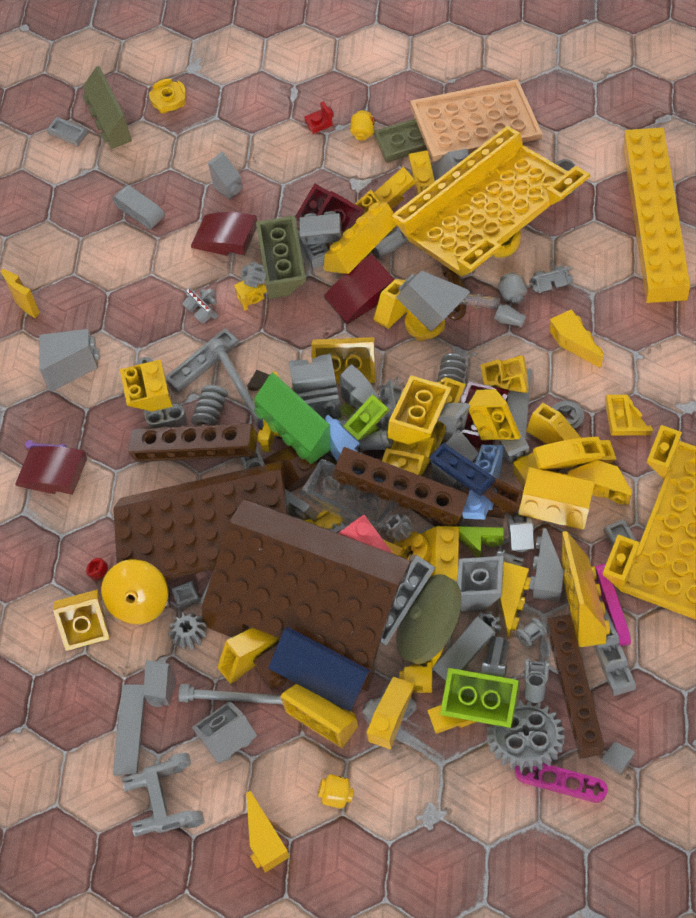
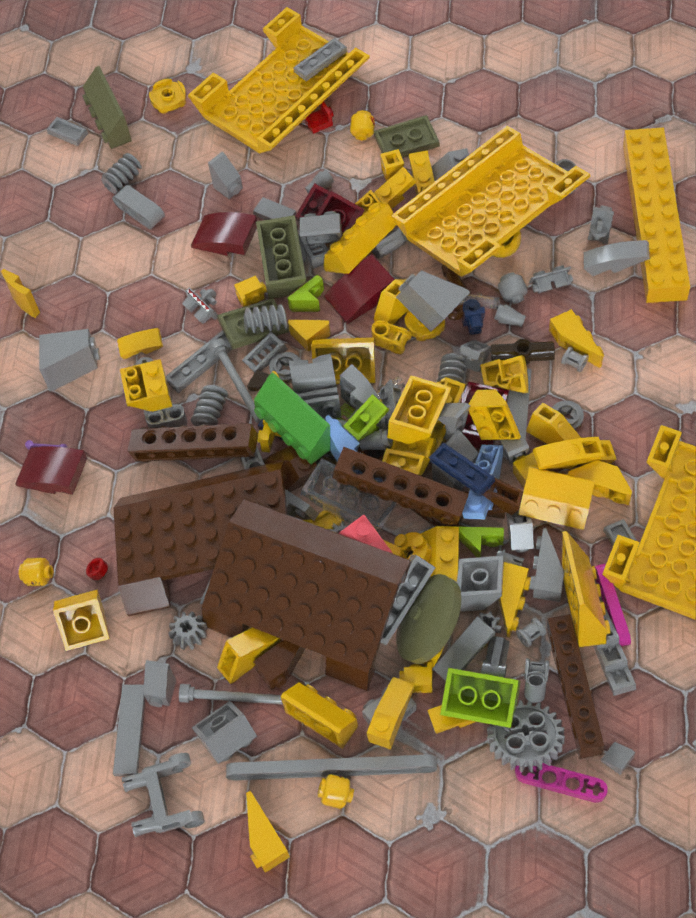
(35, 571): none -> yellow head
(120, 172): none -> light grey piece
(141, 581): yellow dish -> none
(142, 341): none -> yellow slope
(185, 595): light grey tile -> none
(233, 326): none -> olive tile
(253, 274): light grey gear -> none
(264, 344): none -> light grey slope
(265, 318): none -> light grey piece
(269, 209): none -> light grey tile
(272, 96): none -> yellow slope
(282, 358): none -> light grey gear
(306, 297): none -> lime slope
(308, 330): none -> yellow slope
(318, 669): dark blue piece -> none
(320, 59): none -> light grey tile
(322, 179): none -> light grey cone
(337, 766): none -> light grey beam
(391, 163): none -> yellow brick
(392, 337): none -> yellow piece
(398, 527): light grey gear -> none
(473, 117): light nougat plate -> none
(473, 316): none -> dark blue hips
(475, 354): none -> light grey slope
(534, 350): none -> dark brown piece
(575, 359): none -> light grey bush
(601, 224): none -> light grey hips
(615, 256): none -> light grey slope
(624, 417): yellow wing -> none

